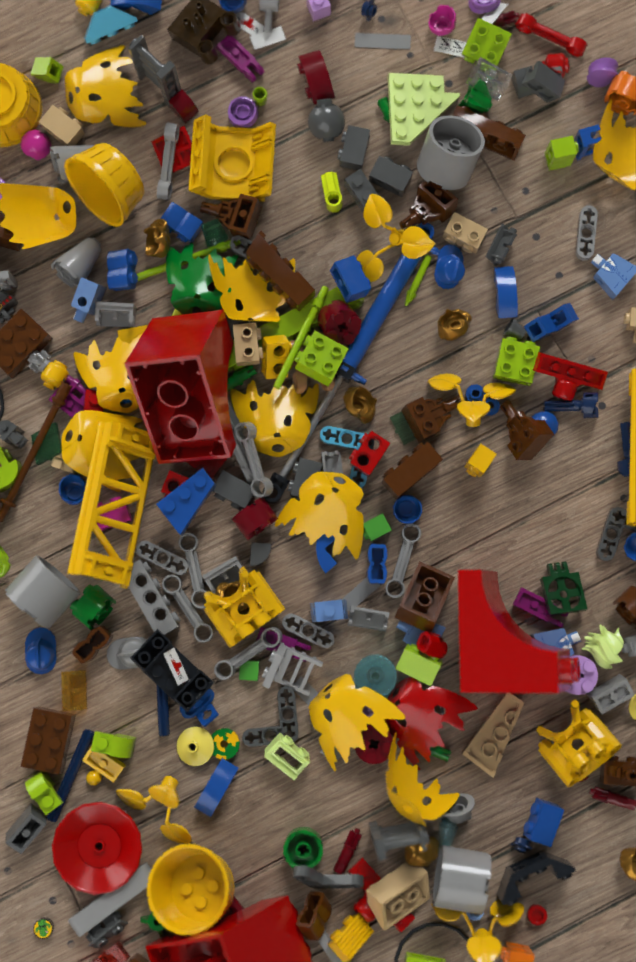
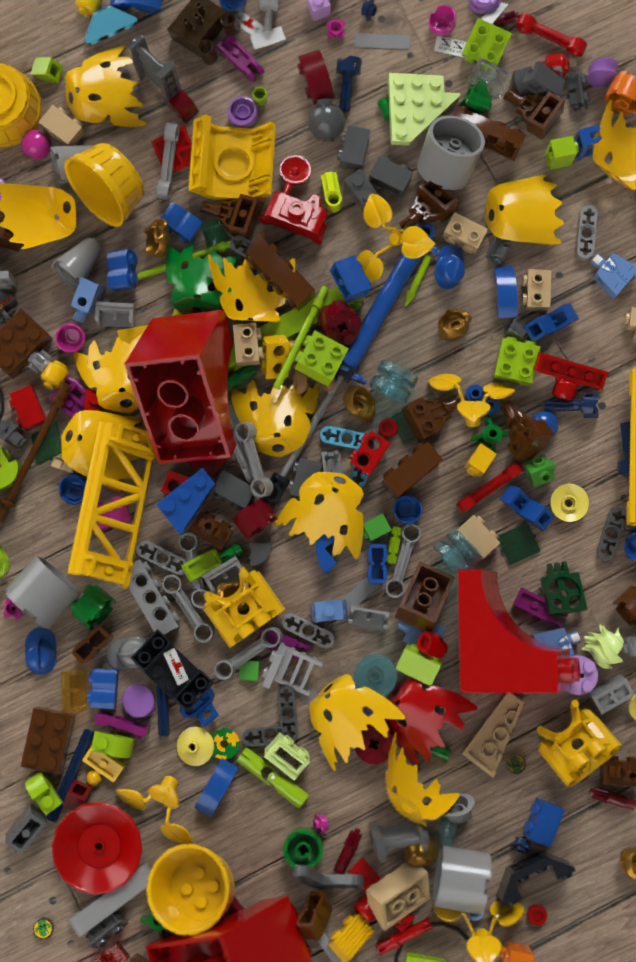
(9, 612): none -> dark pink plate
(27, 407): none -> red brick
(70, 337): none -> dark pink hair
(77, 795): none -> dark red brick
(104, 688): none -> blue brick
(121, 723): none -> magenta hinge
(138, 701): none -> medium lavender piece
(202, 564): none -> lime tile
(211, 530): none -> reddish brown brick
(235, 550): none -> green pin
(284, 786): none -> lime piece
(294, 214): none -> red piece
(320, 823): none -> dark pink plate
(332, 24): none -> dark pink plate
(348, 70): none -> dark blue piece
(388, 428): none -> red tile
(393, 381): none -> clear light blue wheel
(394, 543): none -> lime axle
(400, 938): none -> red pin
(460, 551): none -> clear light blue wheel
(479, 535): none -> tan brick
(486, 438): none -> green brick
(491, 486): none -> red piece
(515, 763): none -> clear smoke tile
(518, 543): none -> clear green piece
(526, 212): none -> yellow piece
(527, 508): none -> blue brick
(537, 111): none -> reddish brown brick
(537, 290): none -> tan brick
(539, 470): none -> bright green brick
(578, 82): none -> dark grey hinge
(578, 499): none -> light yellow dish

